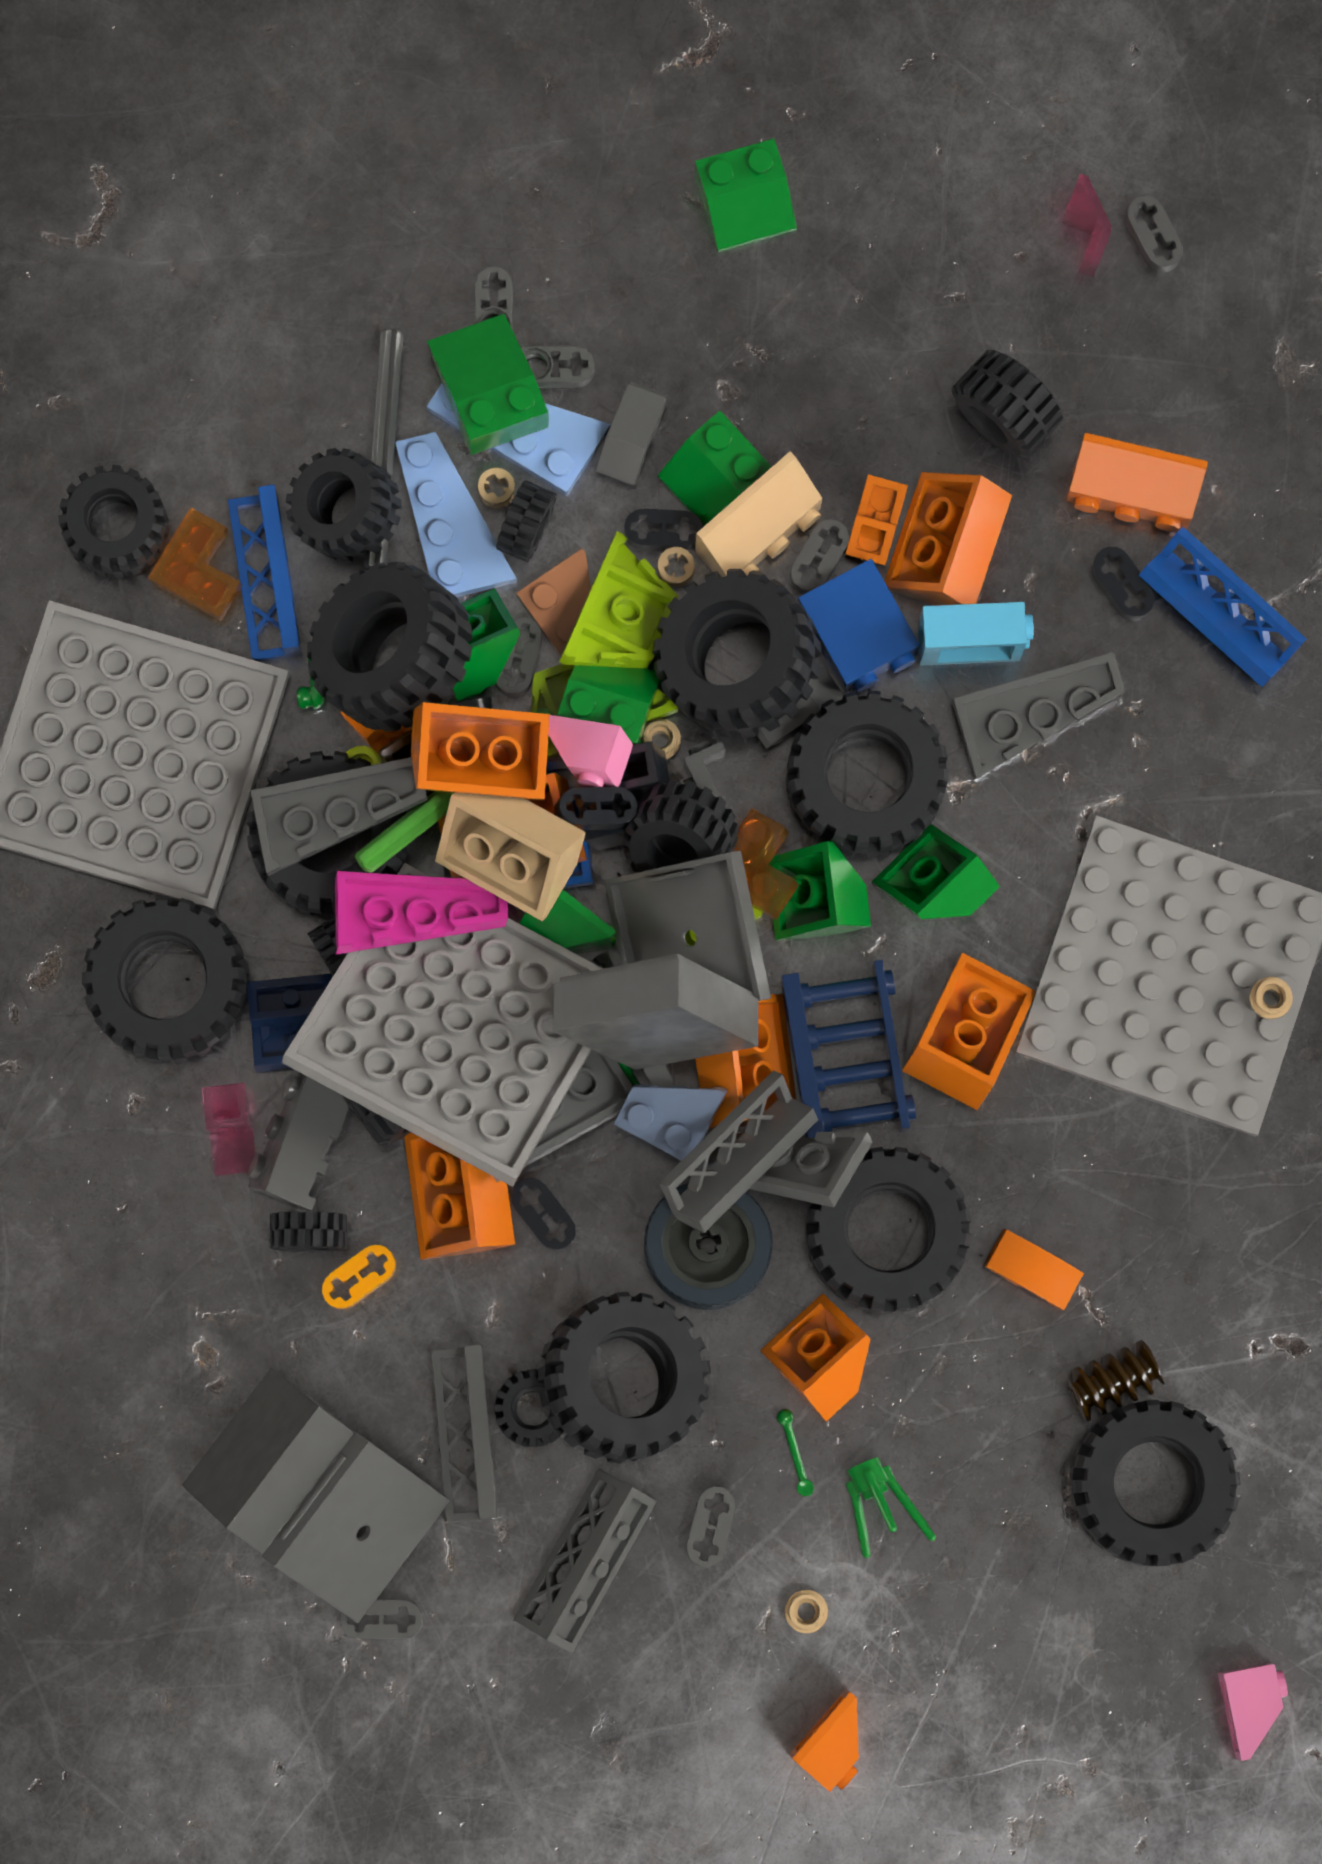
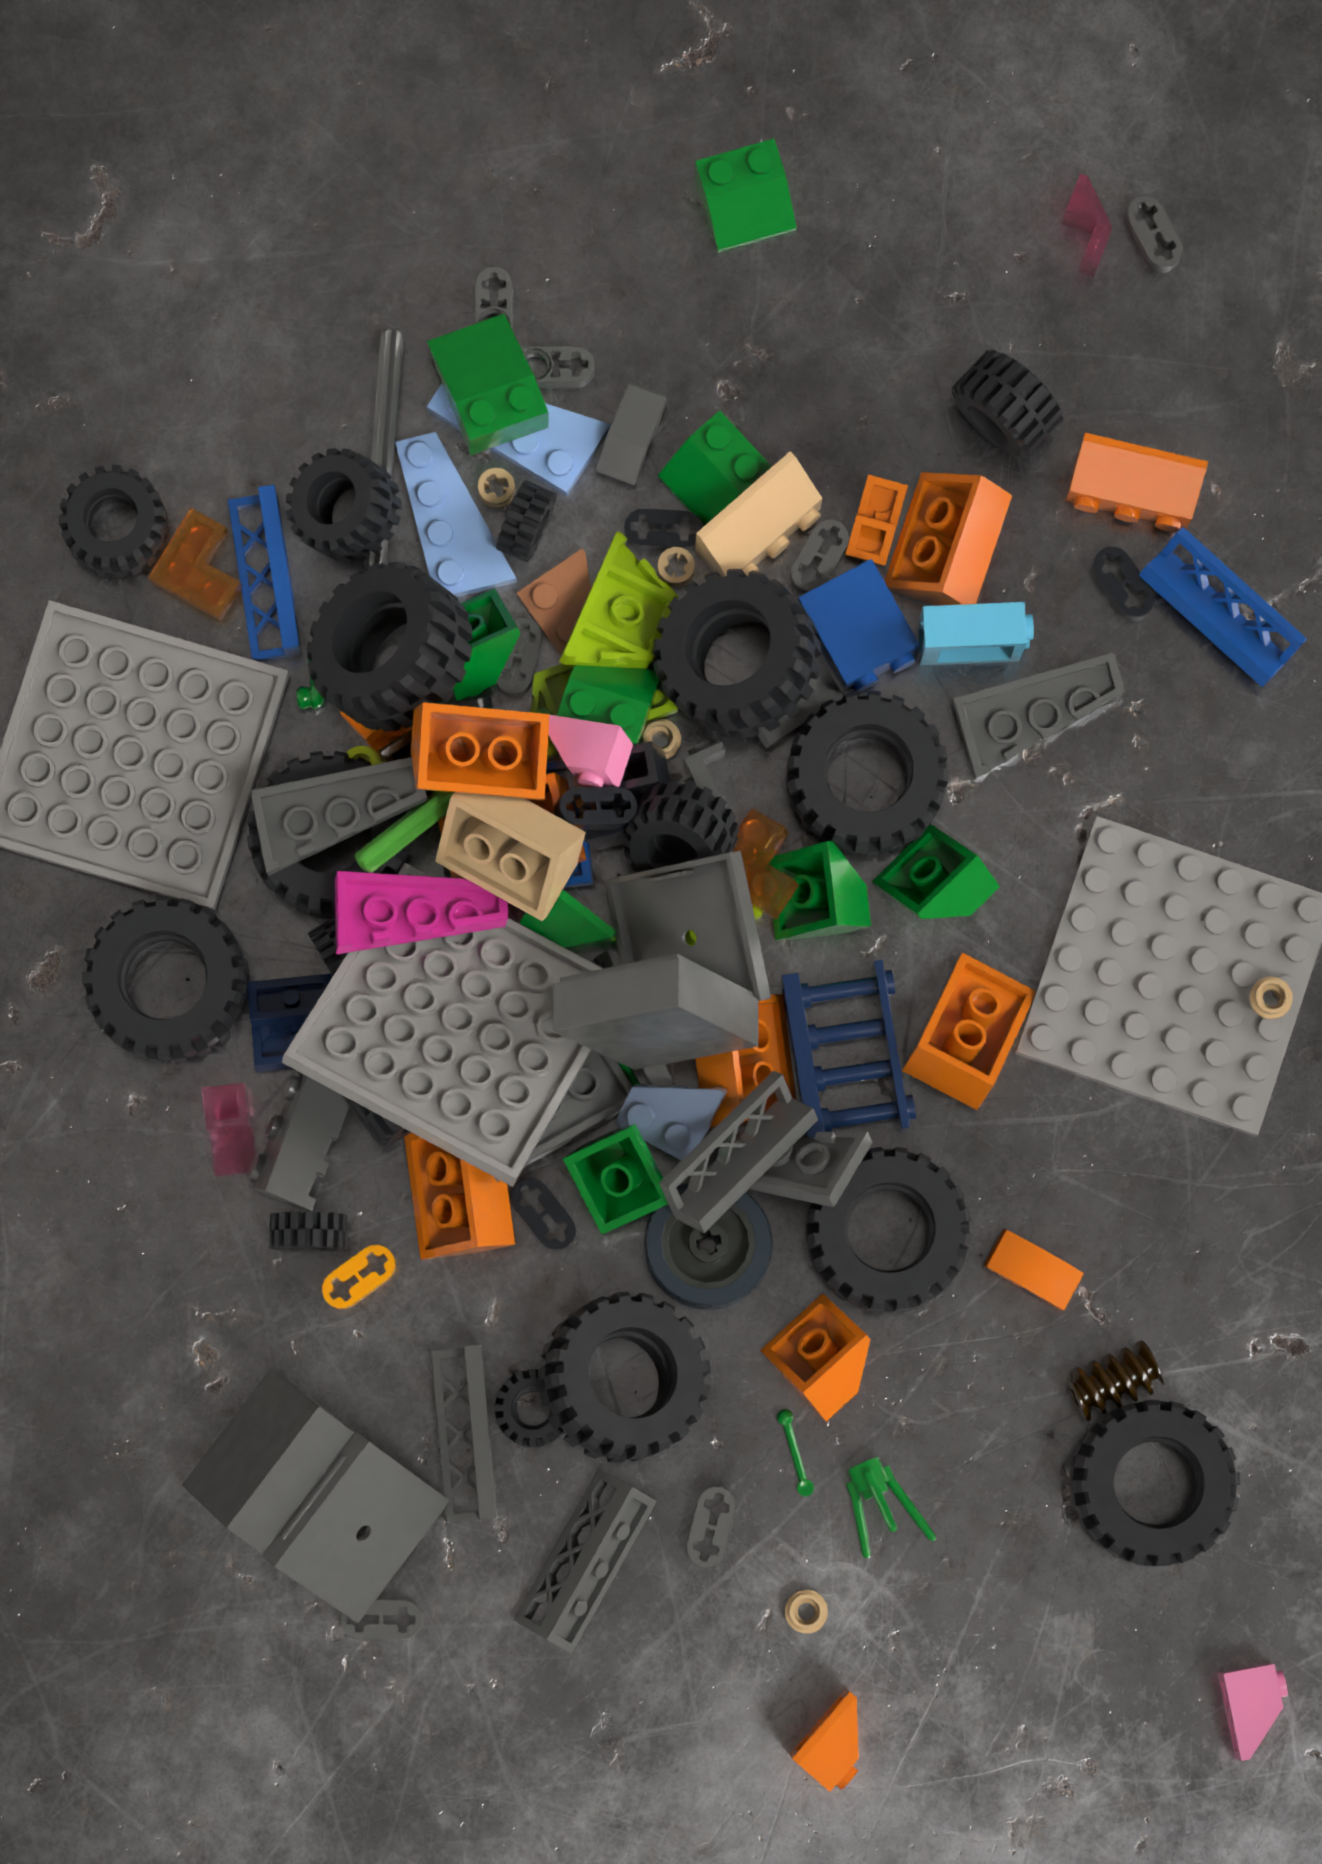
(617, 1177): none -> green slope

